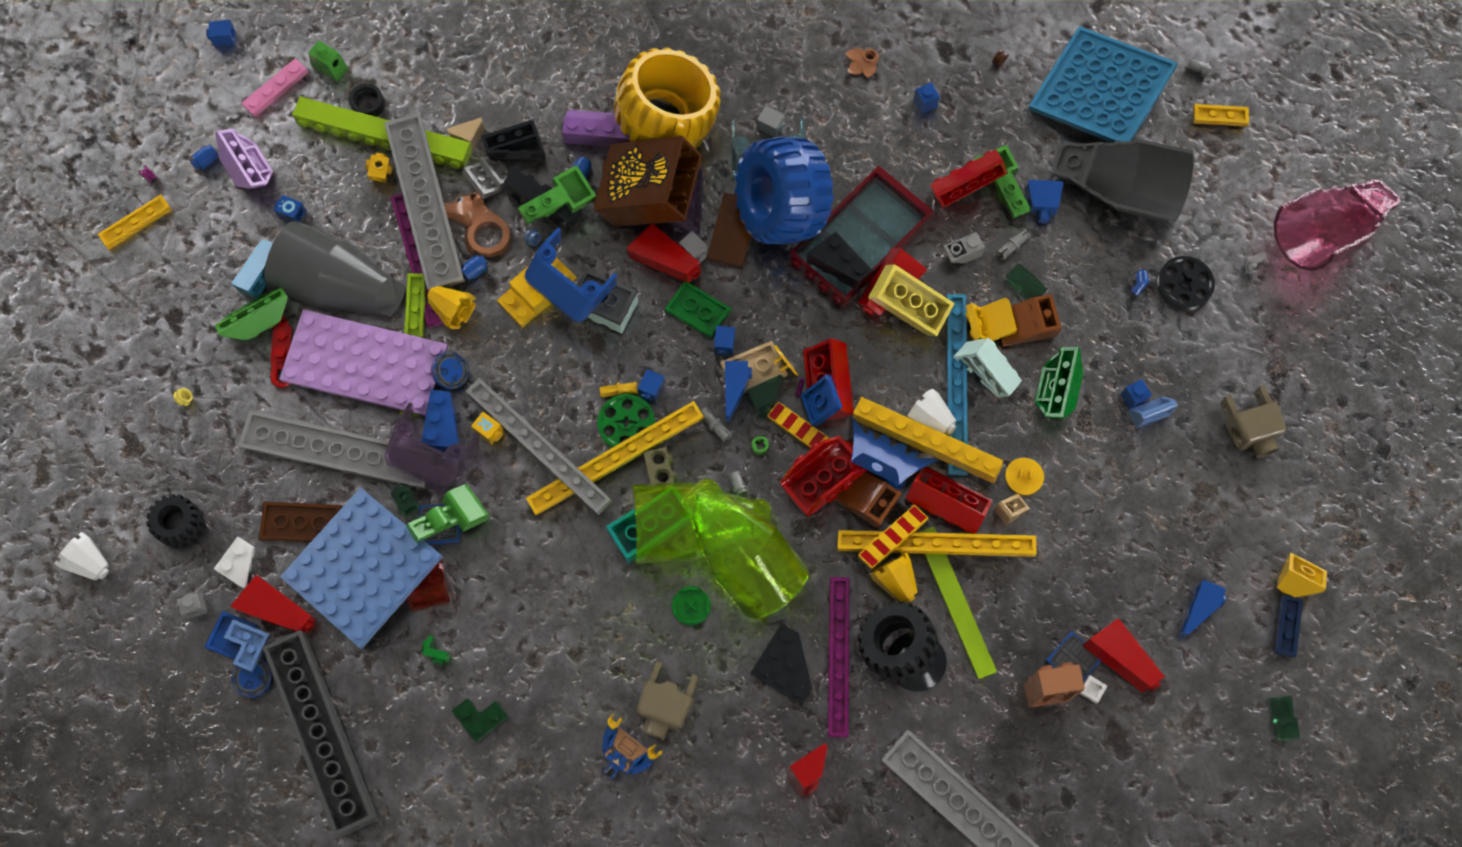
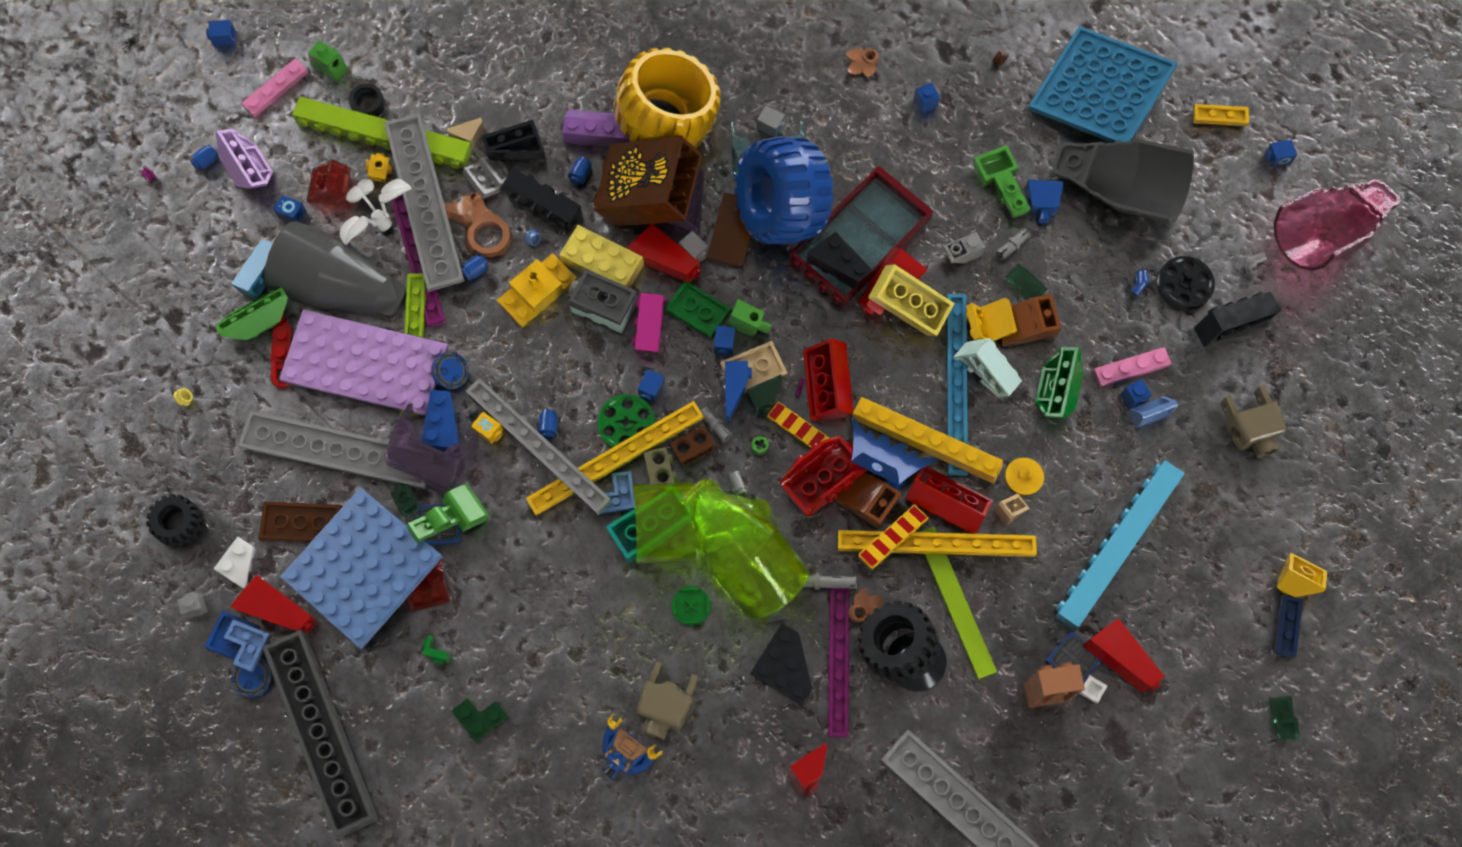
(83, 558): white cone -> none
(134, 222): yellow tile -> none
(329, 183): none -> clear red slope
(356, 225): none -> white plant
(451, 305): yellow cone -> none
(548, 423): none -> blue brick
(558, 289): blue windscreen -> none
(570, 189): bright green plate -> none
(601, 256): none -> light yellow brick
(619, 389): yellow axle -> none
(623, 496): none -> medium blue plate
(649, 322): none -> dark pink wedge
(695, 450): none -> reddish brown brick
(747, 319): none -> bright green torso
(783, 357): yellow piece -> none
(821, 401): blue tile -> none
(831, 582): none -> light grey pin
(865, 604): none -> nougat plate
(897, 578): yellow cone -> none
(933, 413): white cone -> none
(969, 178): red slope -> none
(1119, 545): none -> medium azure brick
(1132, 367): none -> bright pink plate
(1199, 67): light grey pin -> none
(1206, 600): blue slope -> none
(1236, 317): none -> black wedge
(1280, 153): none -> blue brick

